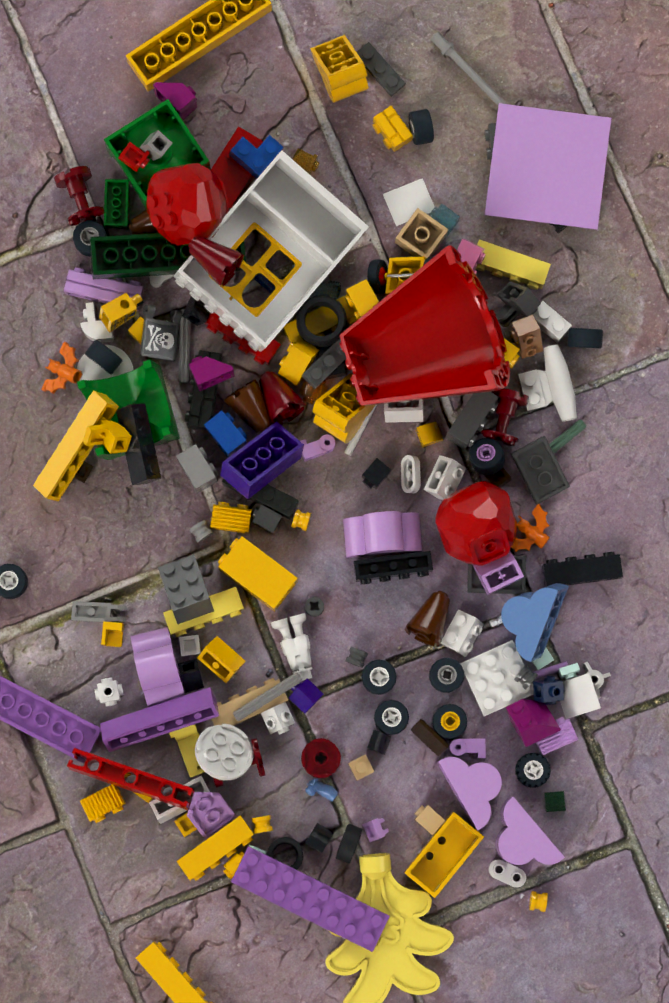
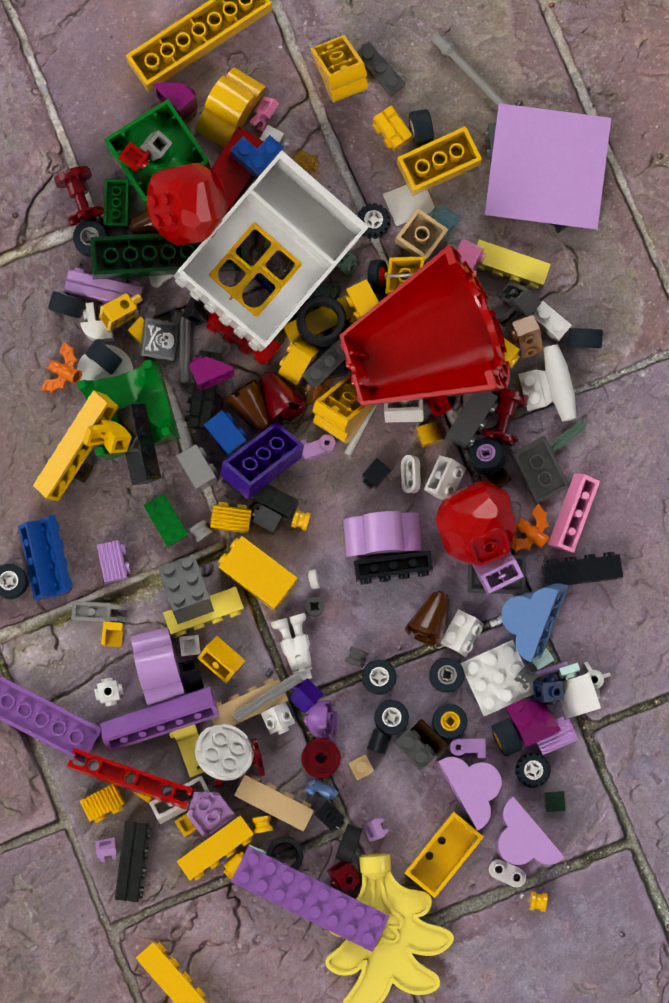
(45, 558): none -> blue brick
(66, 304): none -> black wheel
(106, 848): none -> lavender tile
(112, 561): none -> lavender brick
(131, 862): none -> pearl dark grey brick
(166, 520): none -> green piece
(216, 259): dark red cone -> none
(229, 106): none -> yellow brick
(264, 110): none -> bright pink plate
(273, 802): none -> tan brick
(276, 134): none -> white plate
(313, 579): none -> white tile
(319, 837): black brick -> none
(322, 719): none -> medium lavender cylinder
(330, 816): none -> black brick
(343, 876): none -> dark red brick
(348, 263): none -> sand green bracket
(375, 213): none -> black wheel
(414, 749): none -> dark grey brick
(428, 819): tan brick -> none
(438, 406): none -> red plate
(439, 161): none -> yellow brick
(506, 737): none -> black wheel
(574, 513): none -> bright pink brick

